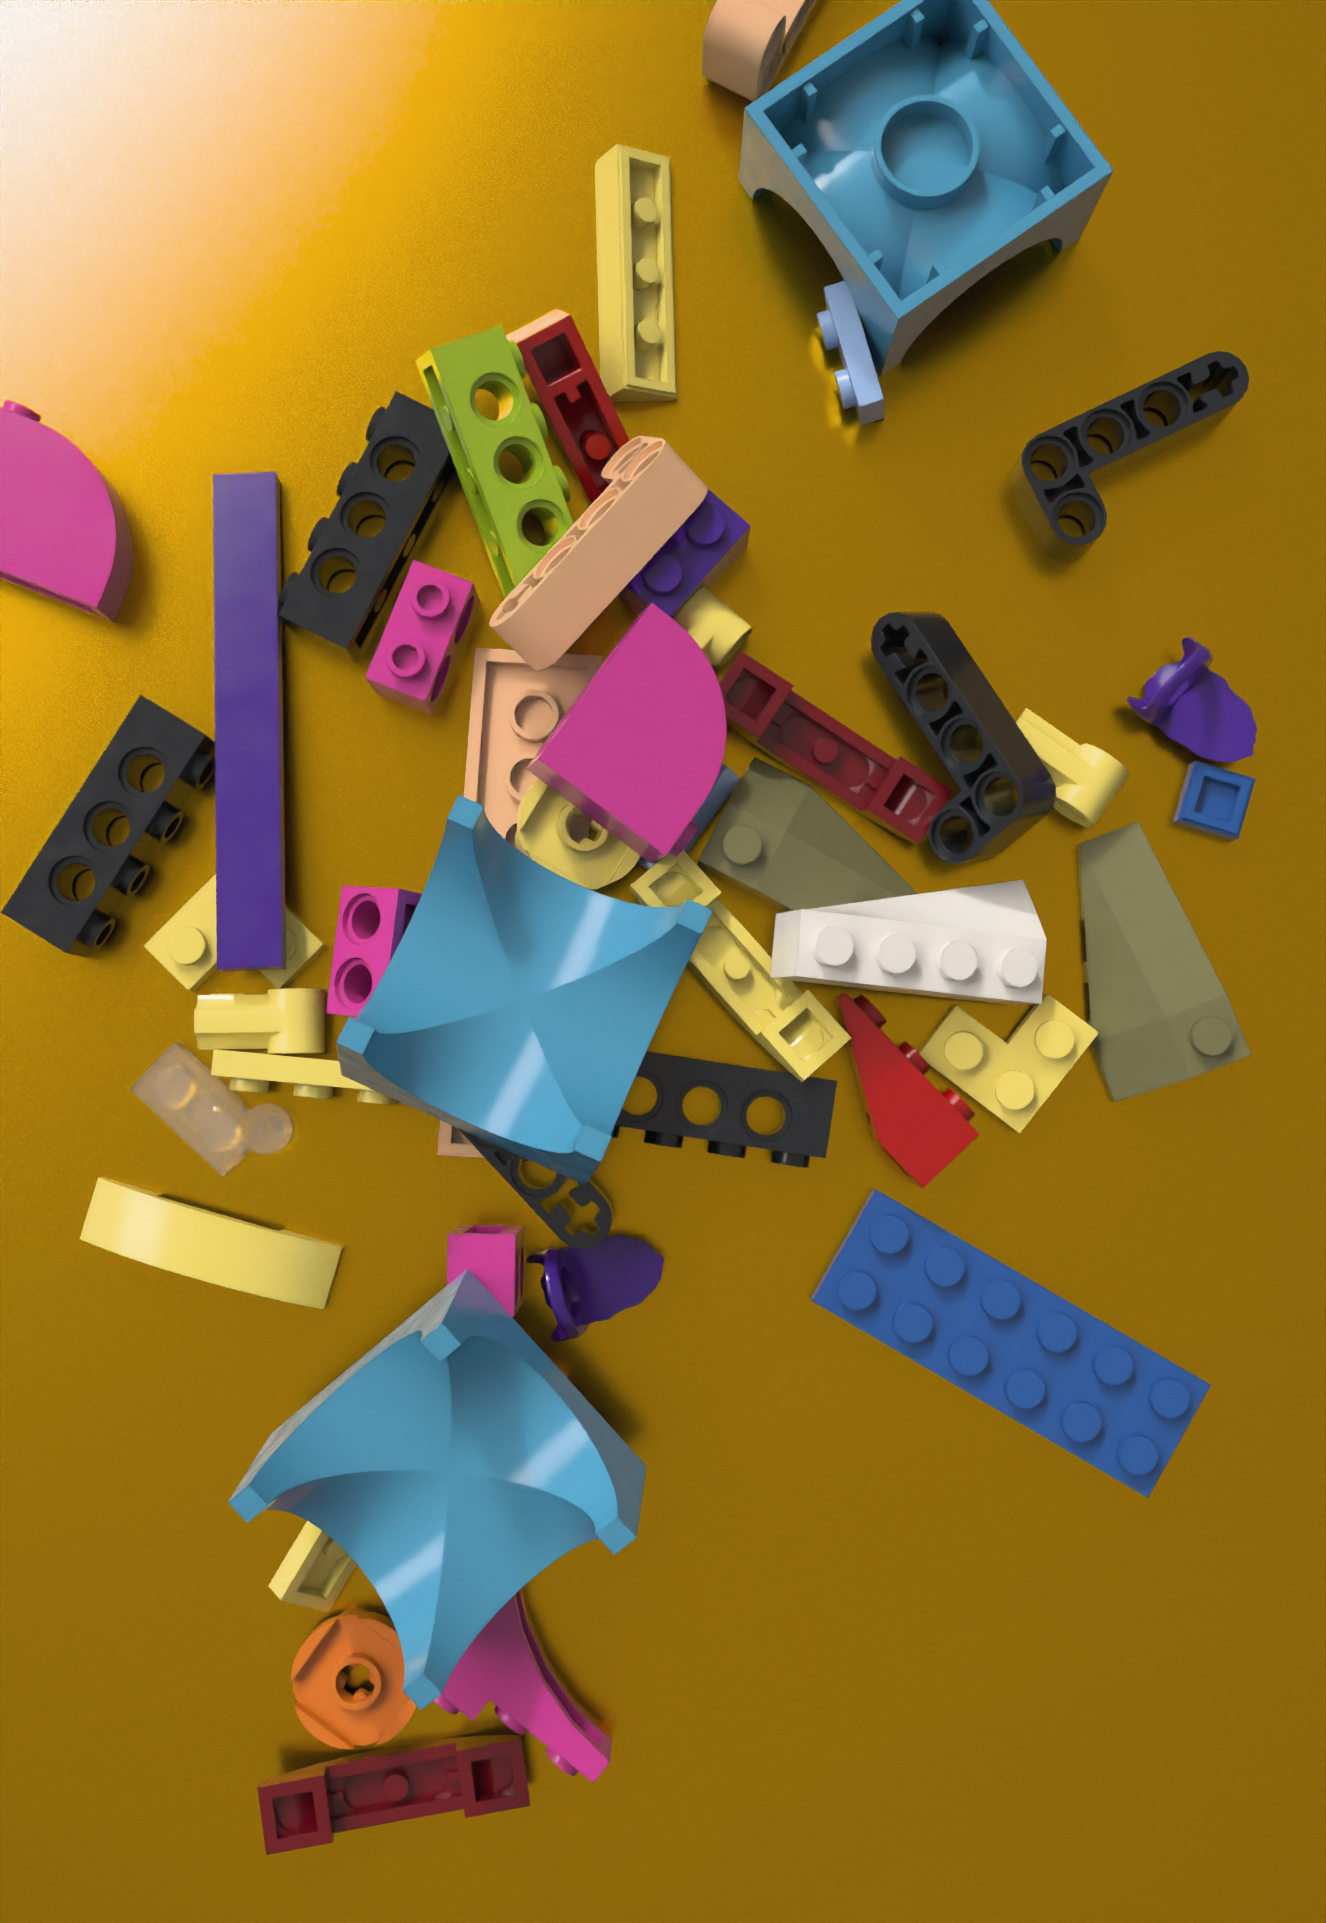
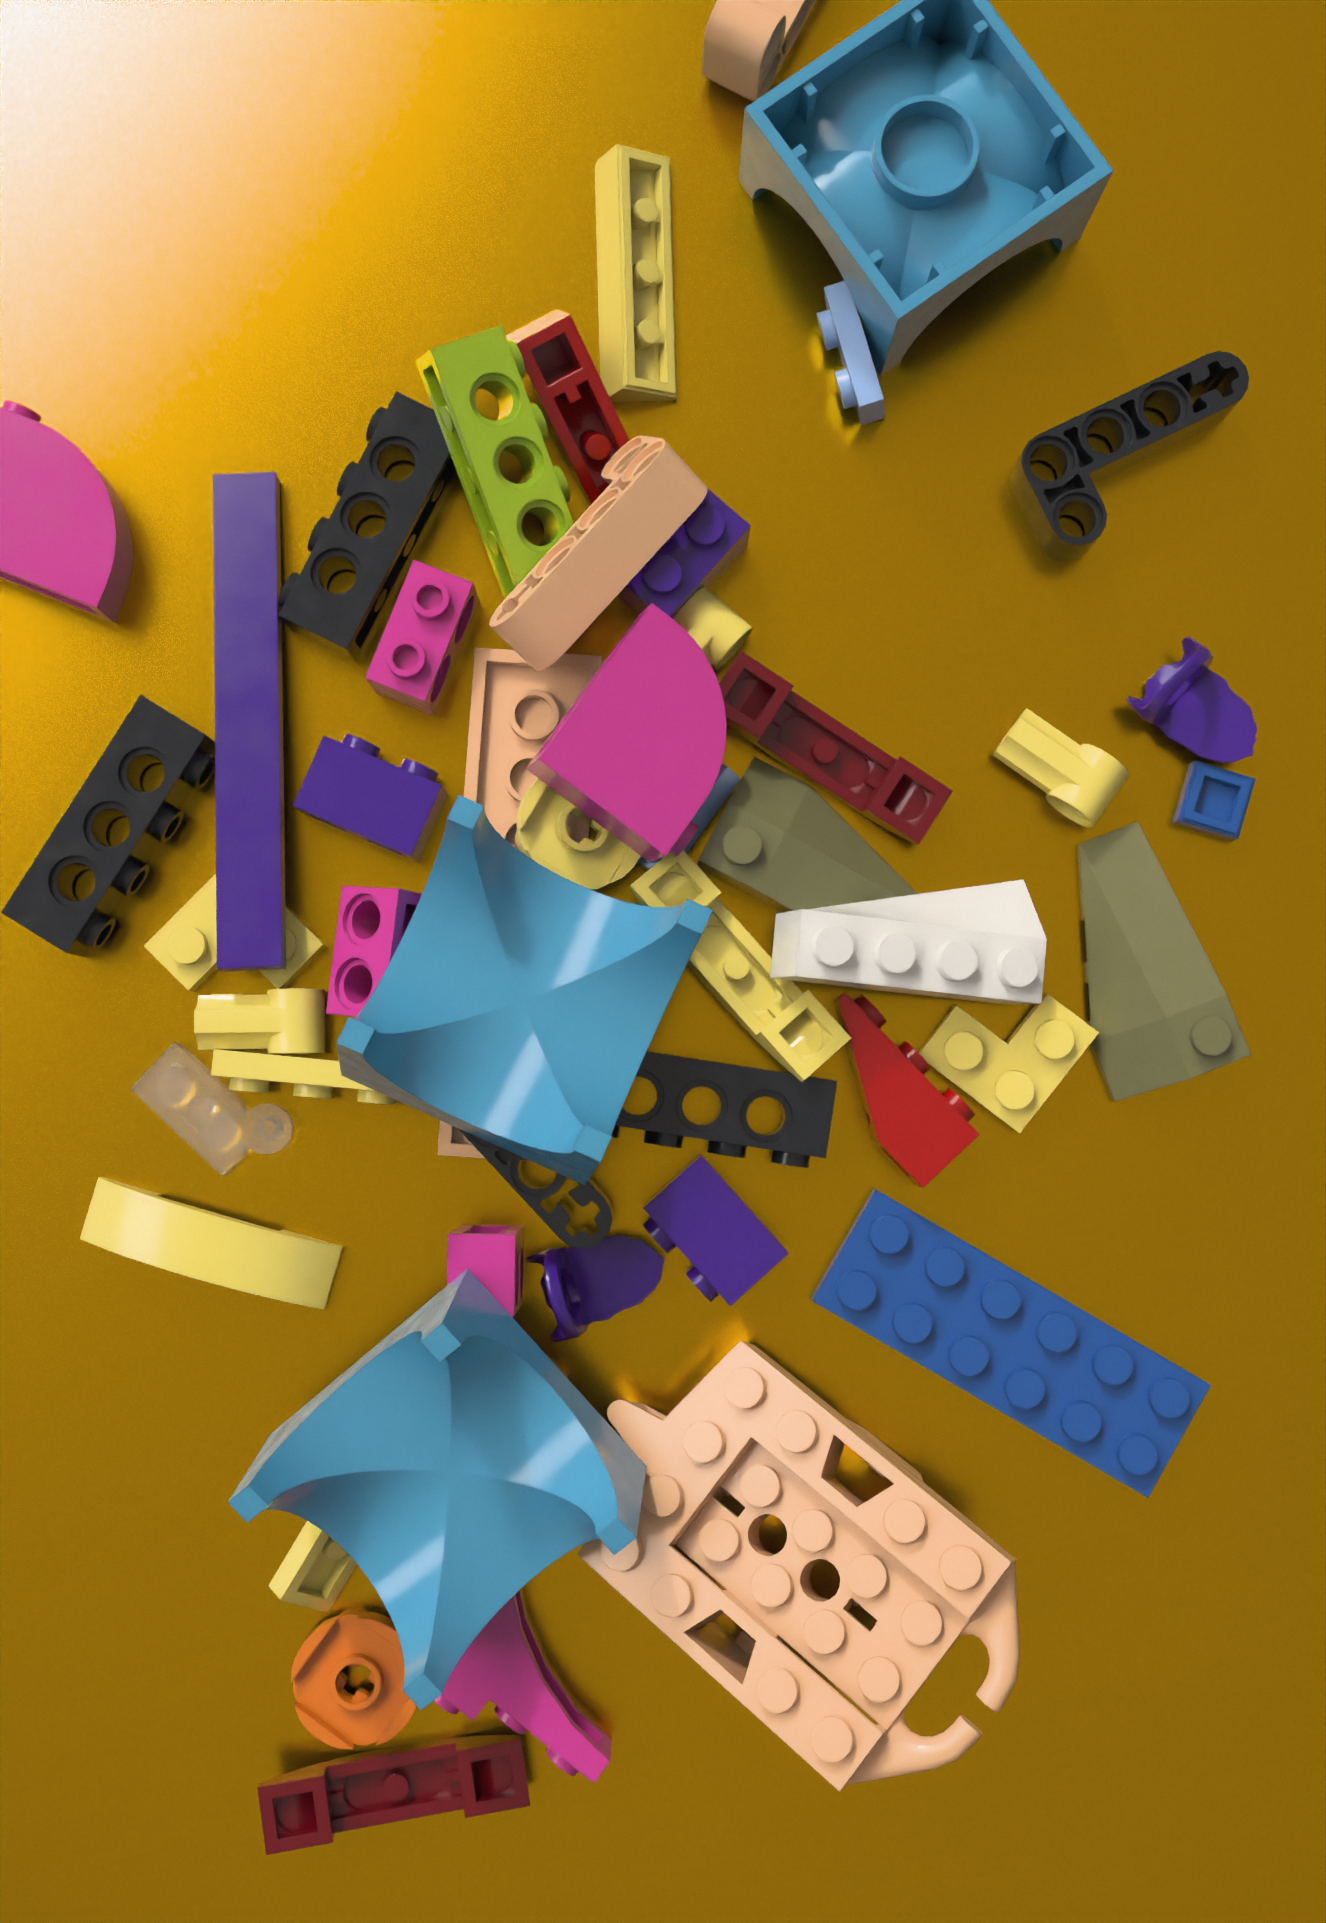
(372, 797): none -> dark purple brick
(713, 1231): none -> dark purple brick
(897, 1556): none -> light nougat piece
(917, 657): black beam -> none

